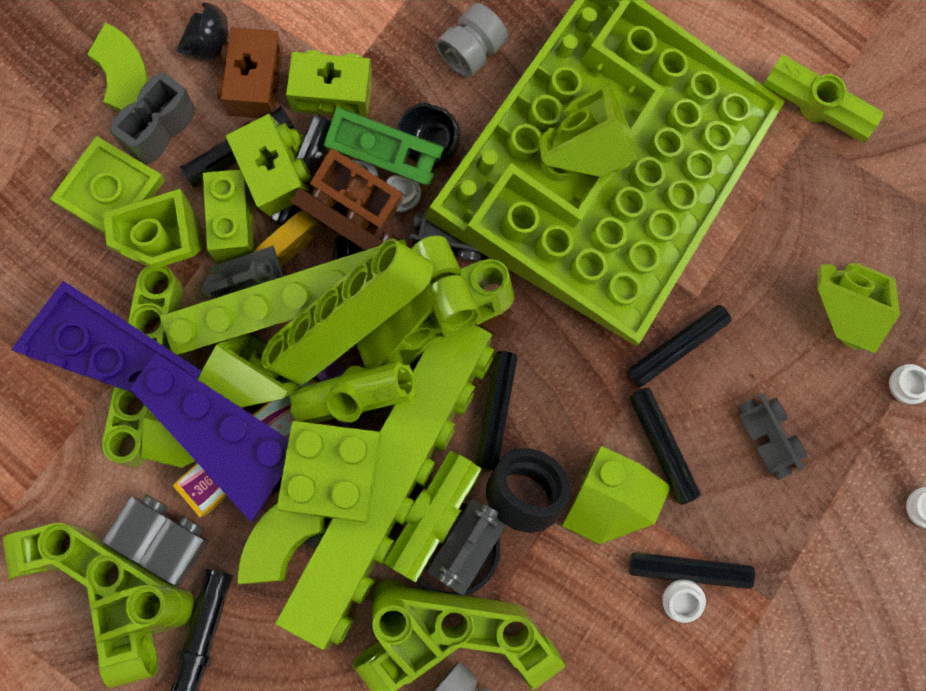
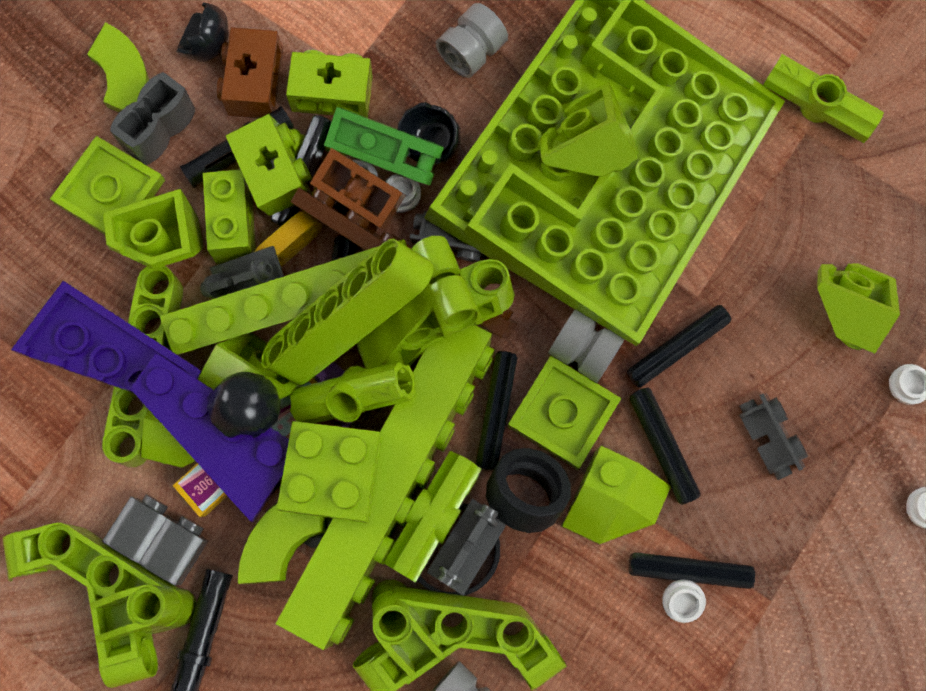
(244, 405): none -> black hair
(564, 412): none -> lime plate
(586, 346): none -> light grey wheel

